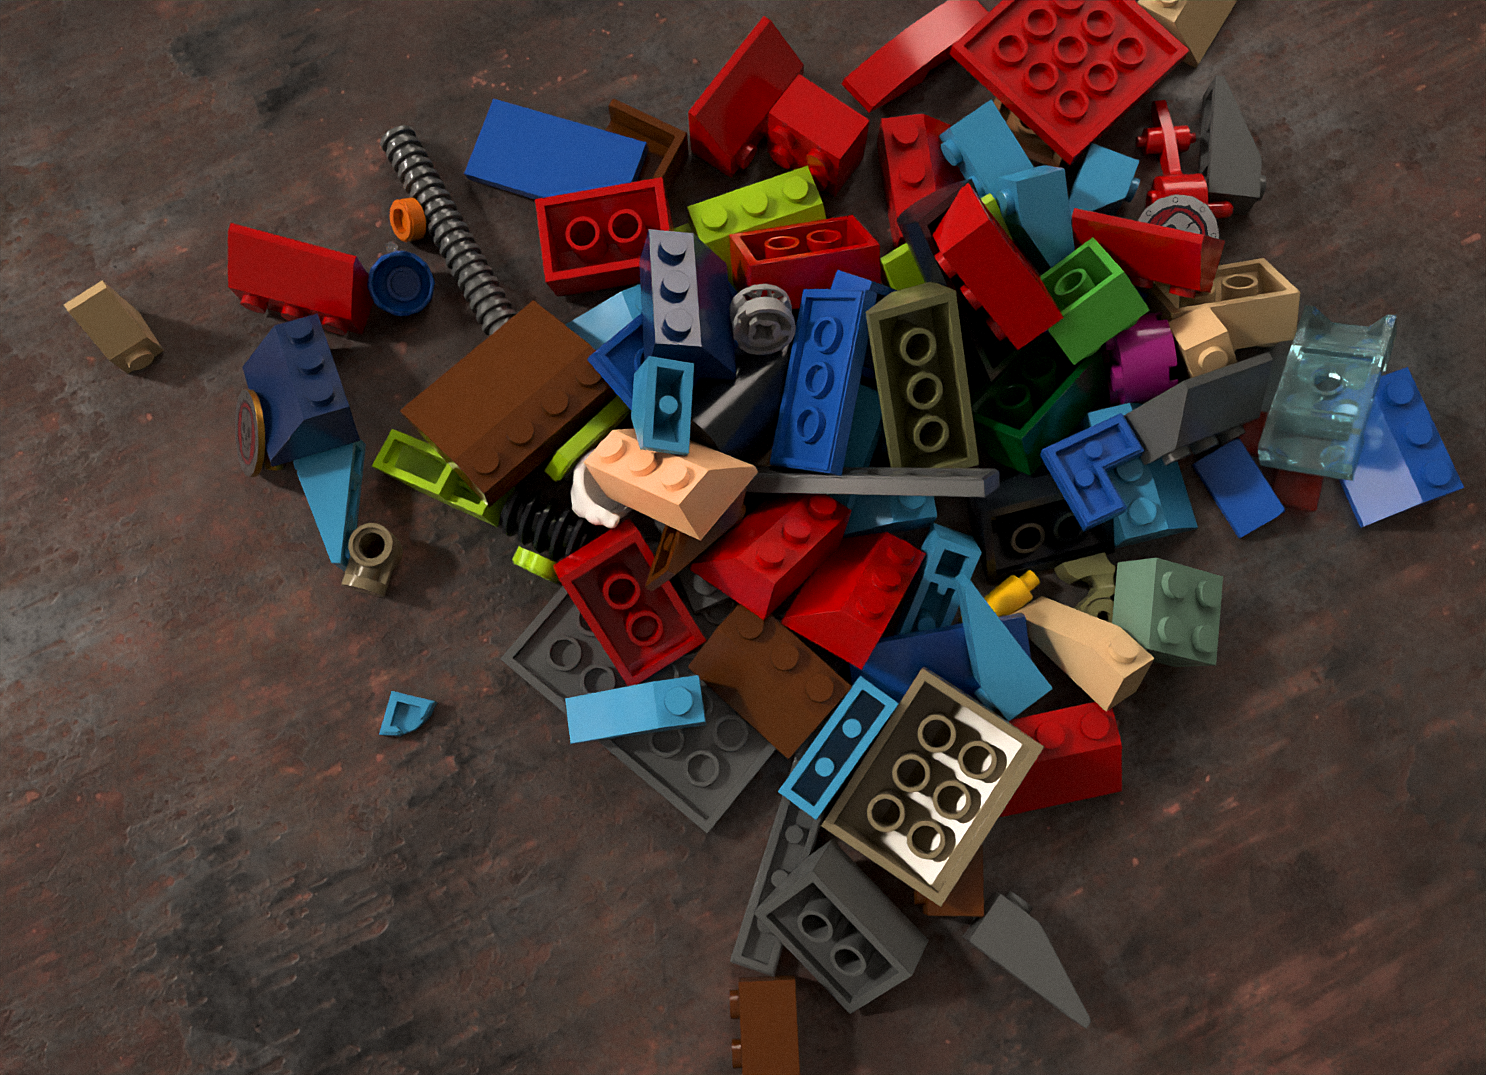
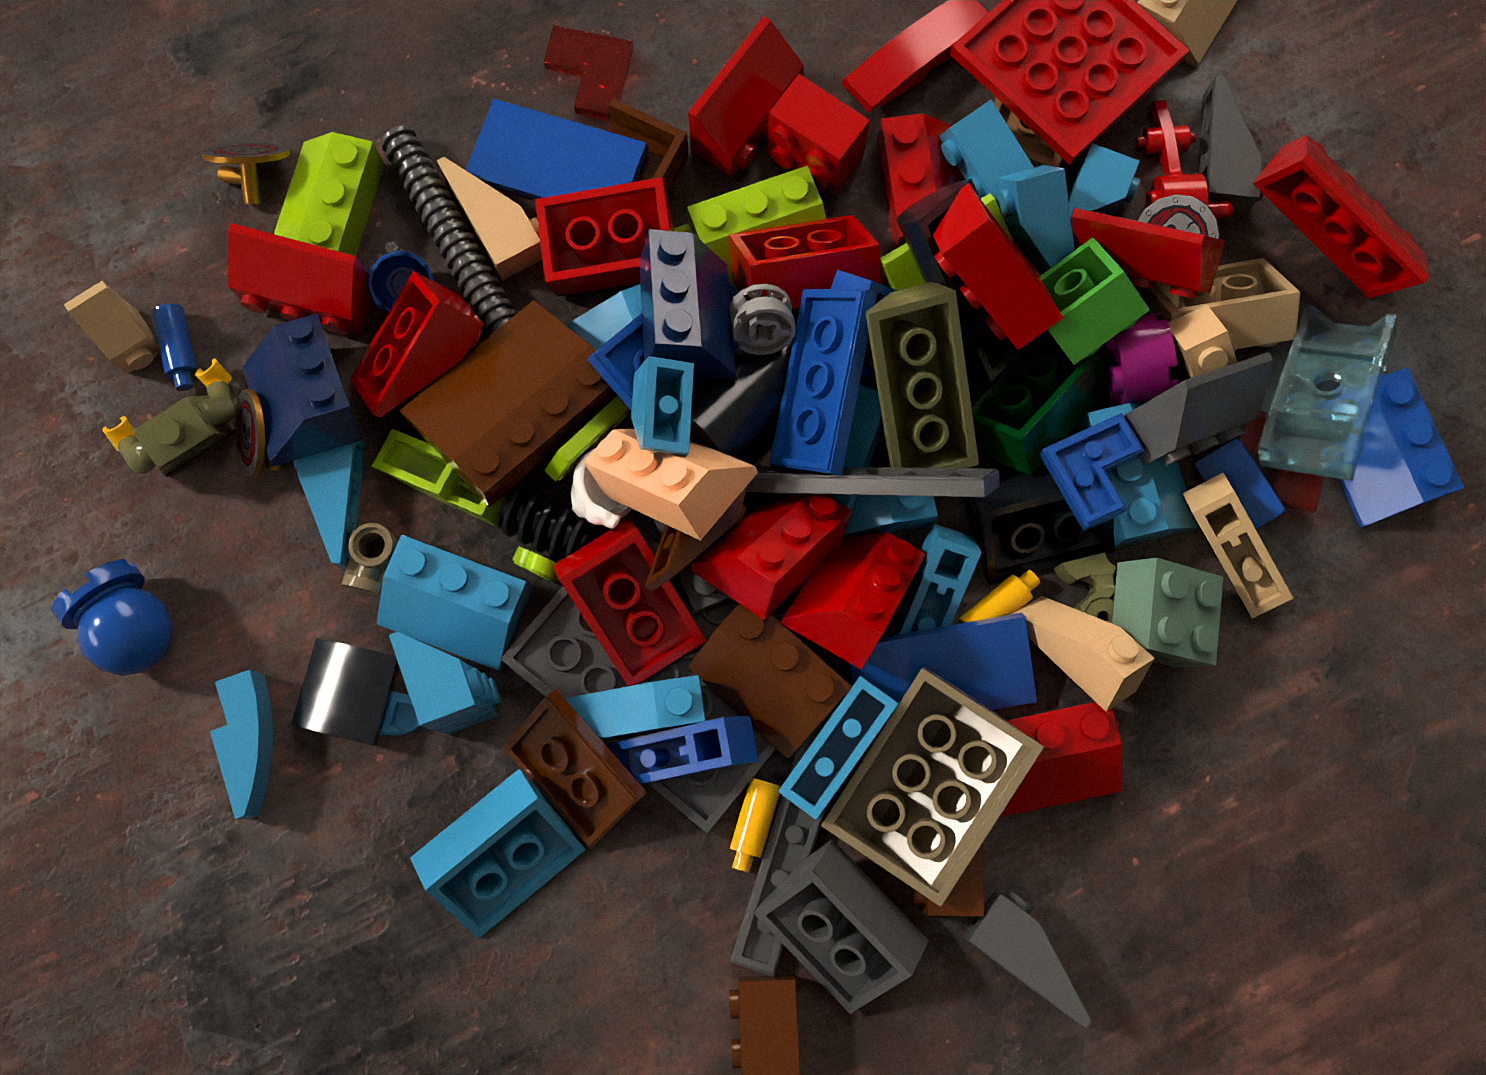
(116, 620): none -> blue tile
(175, 344): none -> blue cylinder
(180, 430): none -> olive torso
(246, 741): none -> dark azure slope
(247, 157): none -> pearl gold shield
(331, 192): none -> lime slope
(346, 691): none -> black slope
(408, 219): orange tile -> none
(416, 344): none -> red slope
(443, 688): none -> dark azure slope
(451, 602): none -> dark azure slope
(496, 854): none -> dark azure slope
(498, 221): none -> tan slope
(574, 768): none -> reddish brown tile
(598, 59): none -> clear red tile
(688, 749): none -> blue slope
(754, 823): none -> yellow cylinder
(996, 659): dark azure slope -> none
(1237, 545): none -> tan slope
(1342, 219): none -> red slope

